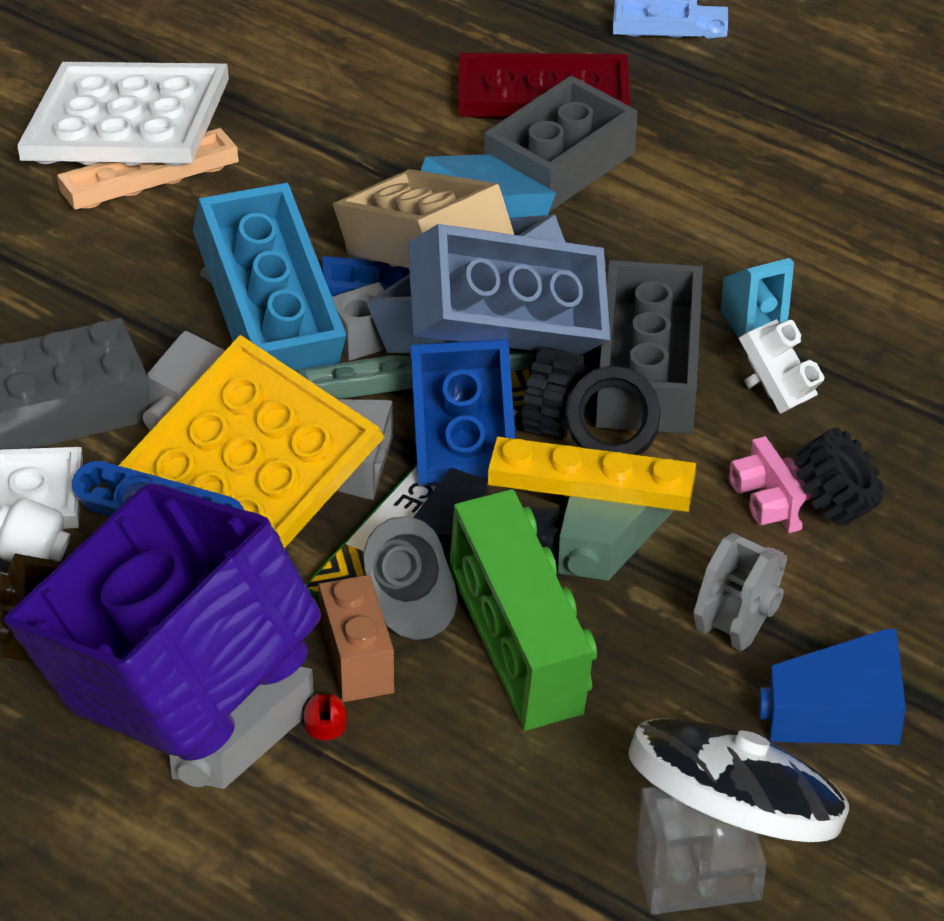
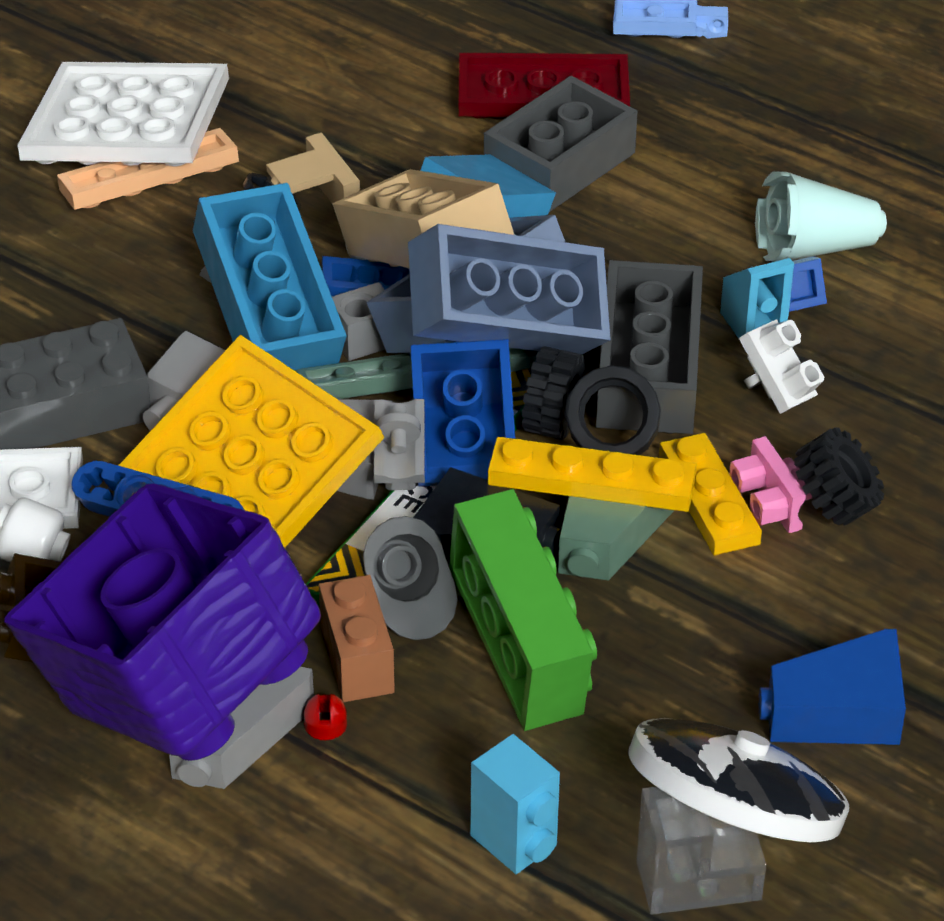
(315, 167): none -> tan piece
(401, 454): none -> light grey hips
(514, 804): none -> medium azure brick
(715, 499): none -> yellow plate
(740, 589): light grey hinge -> none
(807, 284): none -> blue tile
(813, 219): none -> light aqua cone

